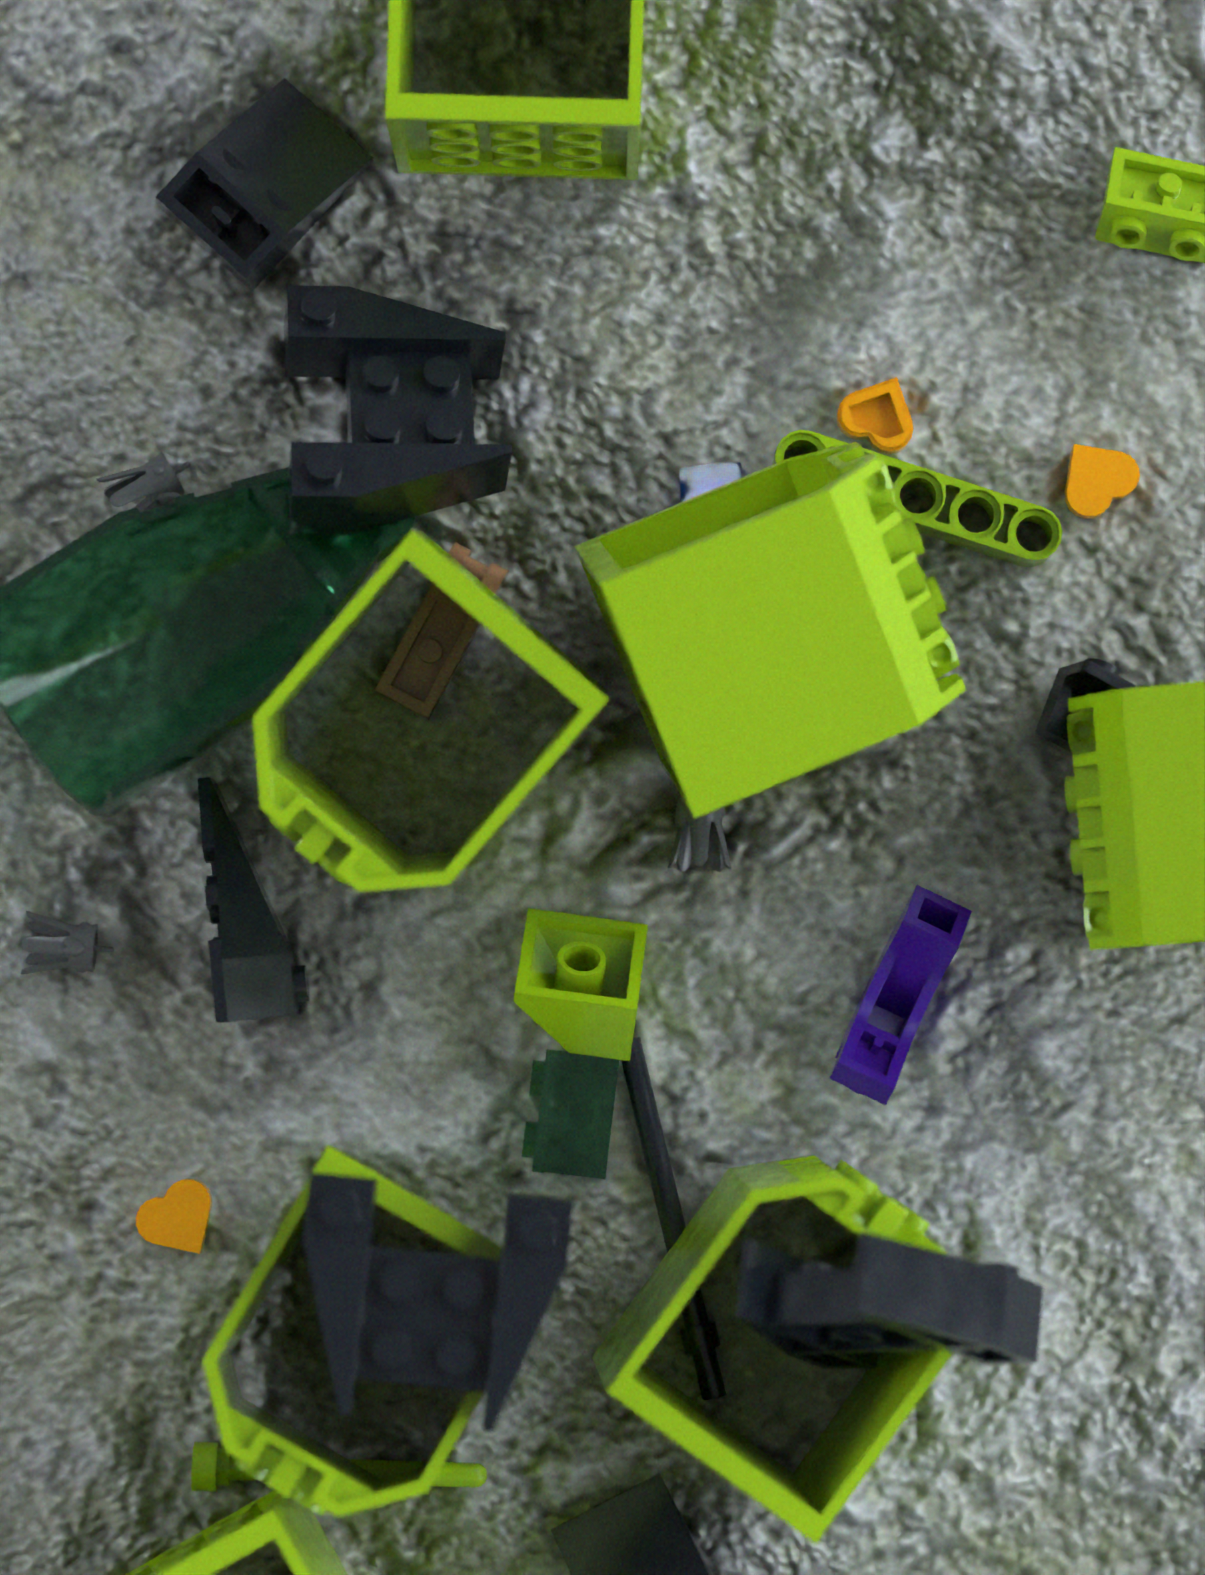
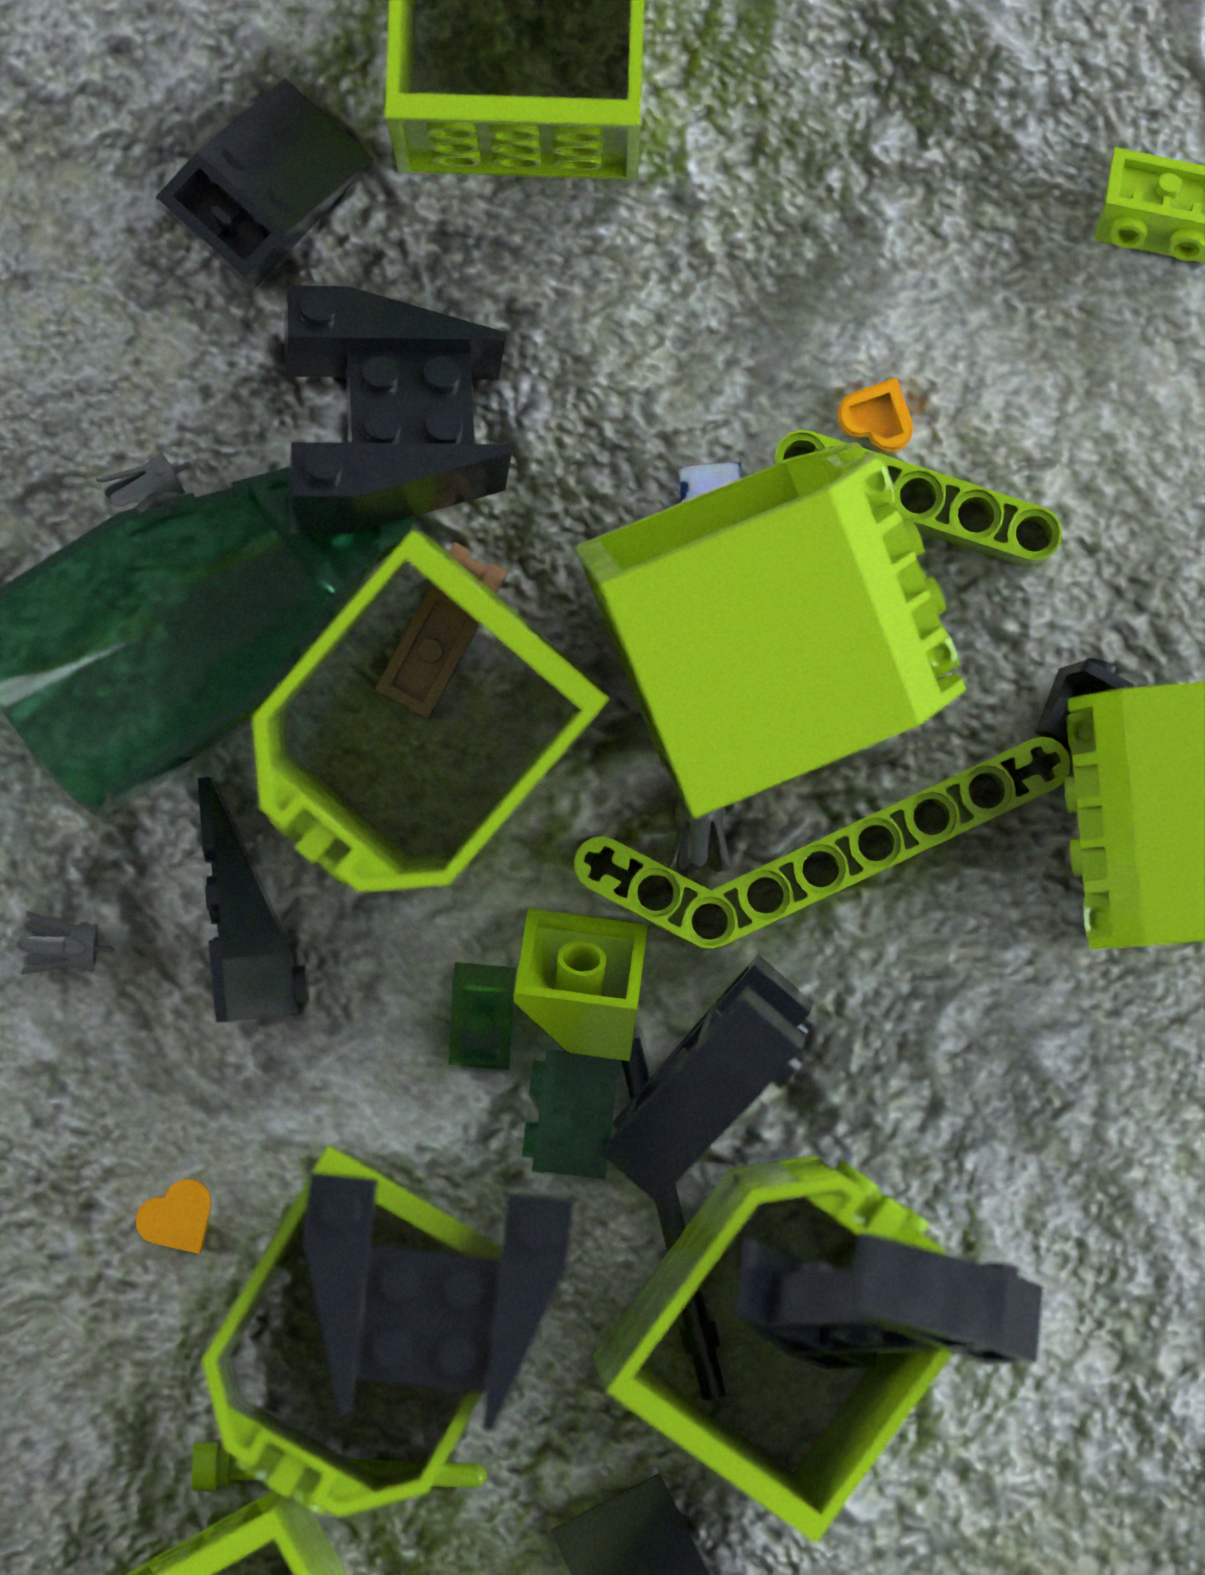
(482, 1016): none -> clear green slope
(711, 1078): none -> black wedge
(840, 846): none -> lime beam
(899, 994): dark purple arch -> none
(1098, 478): light orange tile -> none

